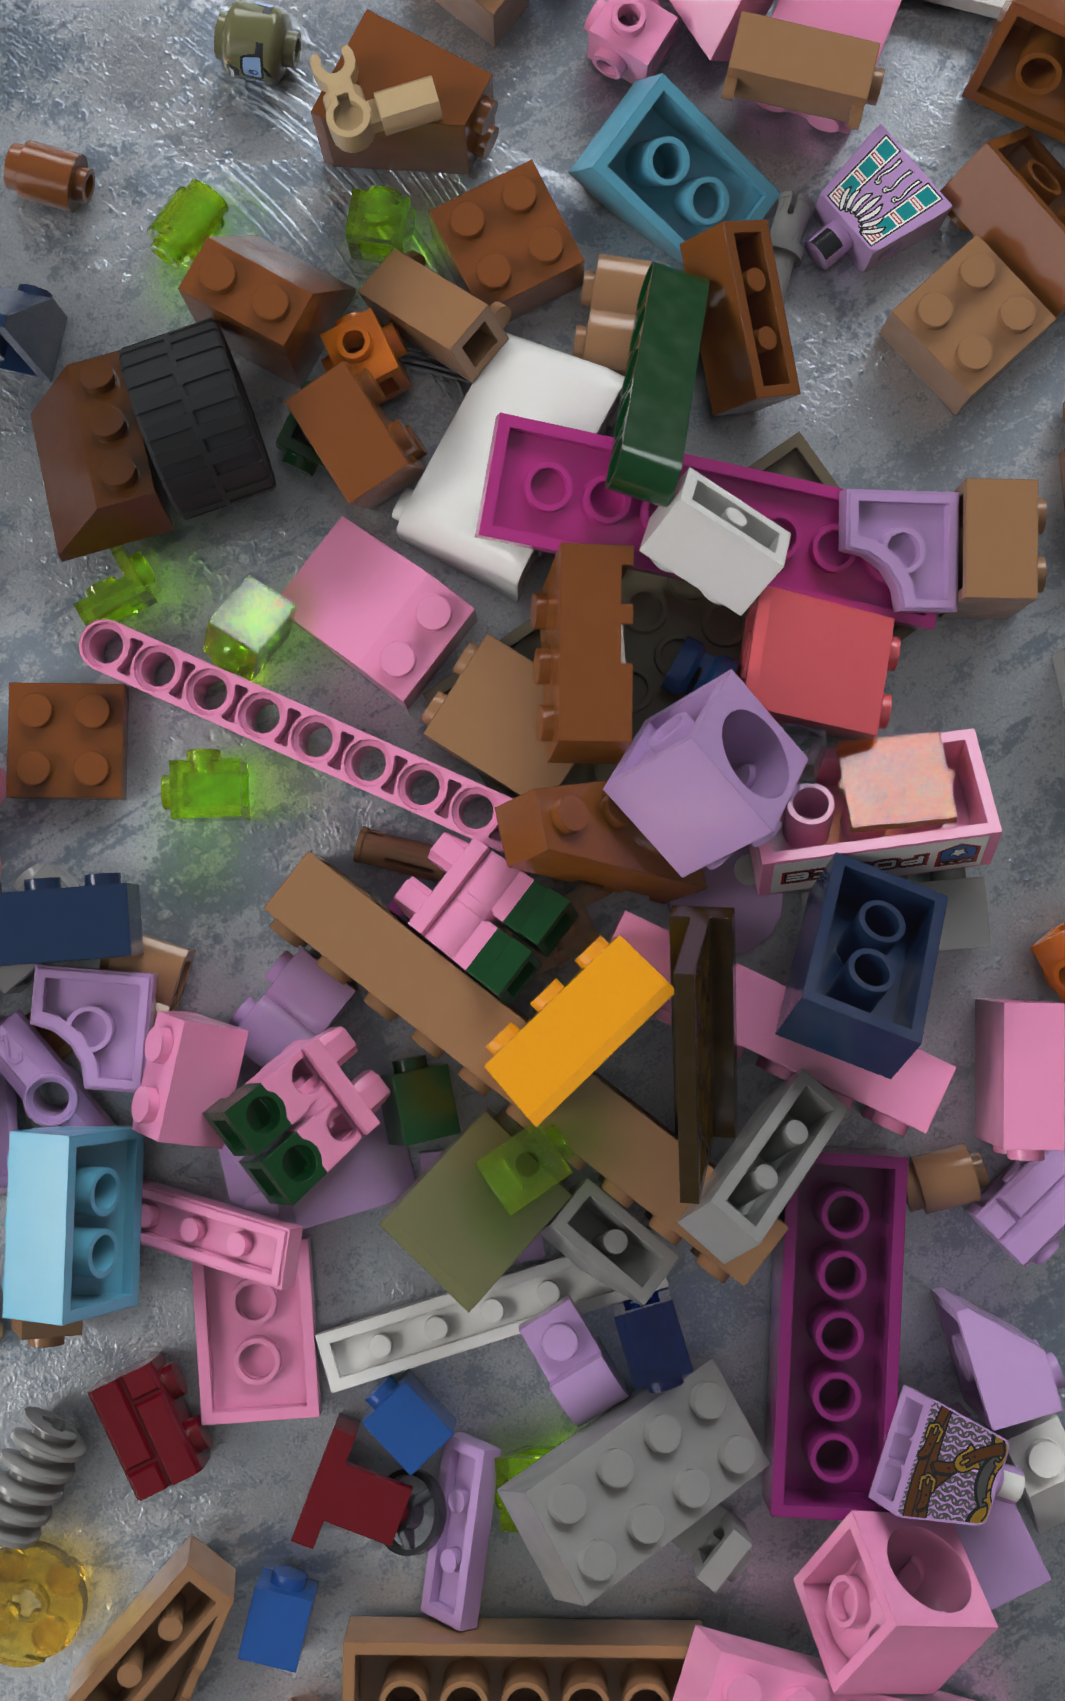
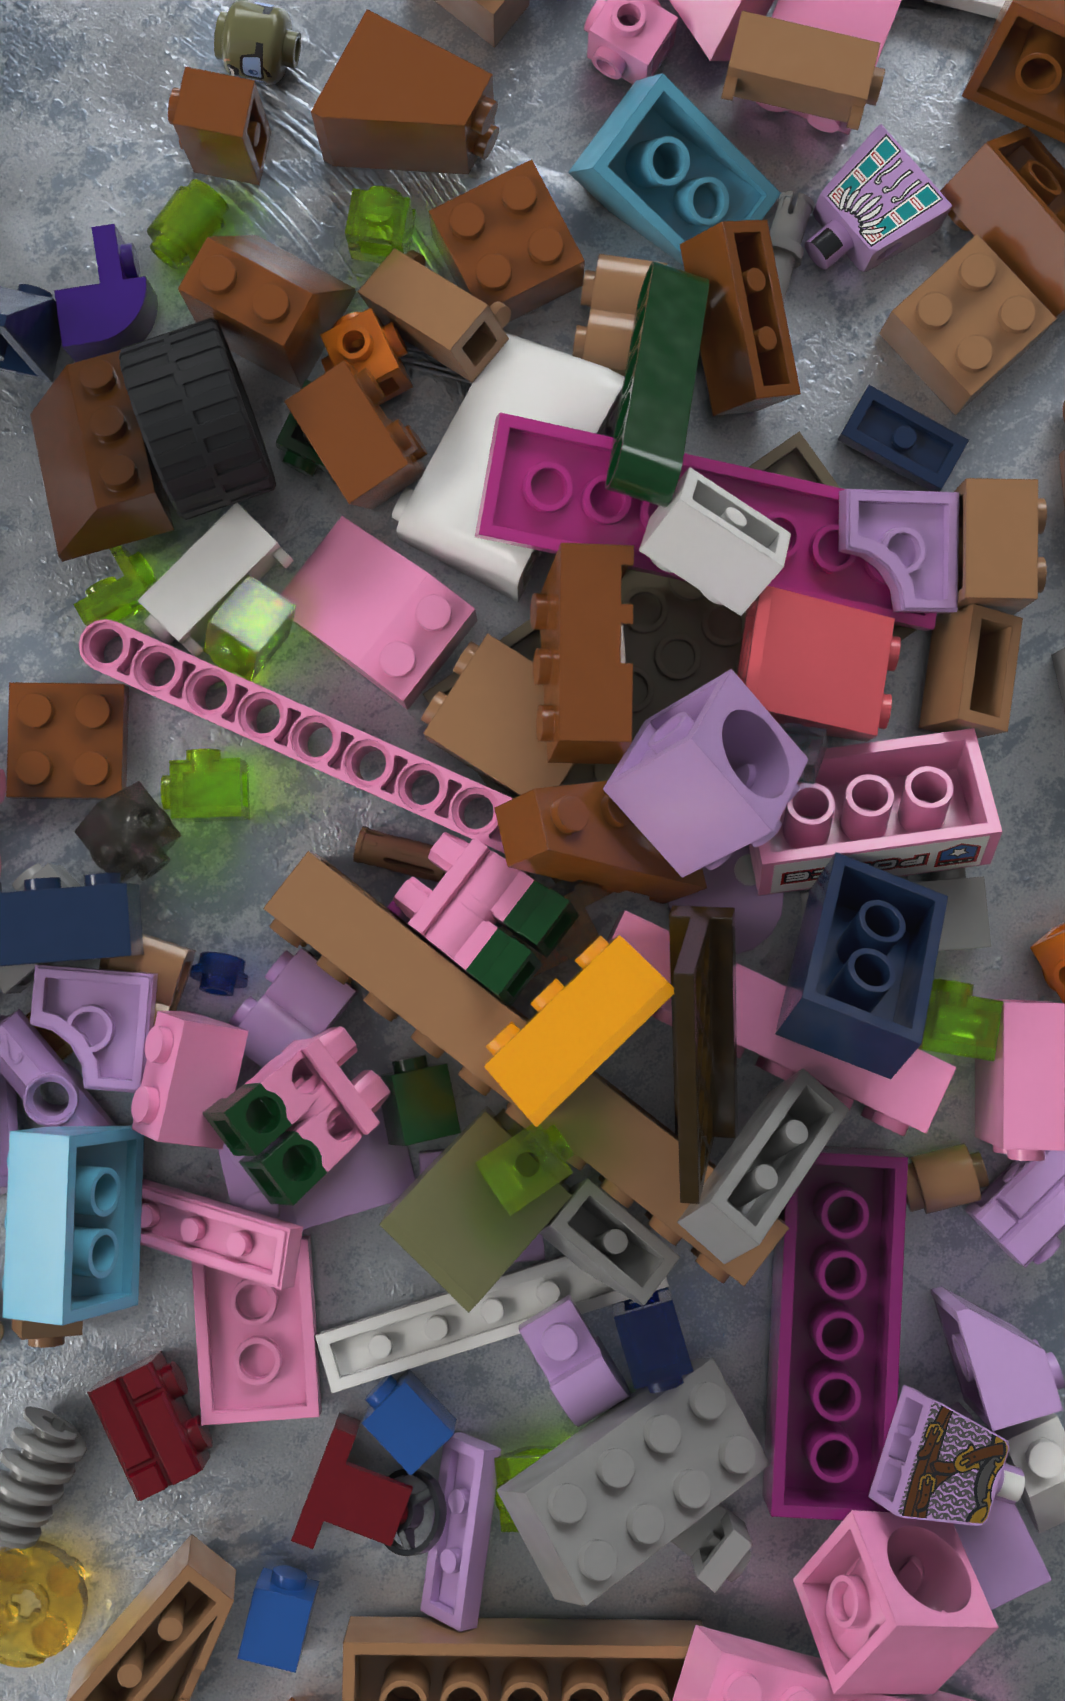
(49, 175): dark orange brick -> none
(110, 313): none -> dark purple brick
(129, 834): none -> clear smoke brick
(207, 576): none -> white brick
(219, 973): none -> clear blue plate
(220, 125): none -> dark orange brick
(393, 110): tan bar -> none
(689, 658): blue wheel -> none
(895, 782): clear orange piece -> none
(903, 439): none -> dark blue plate
(961, 1022): none -> clear neon green brick
(971, 671): none -> medium nougat brick

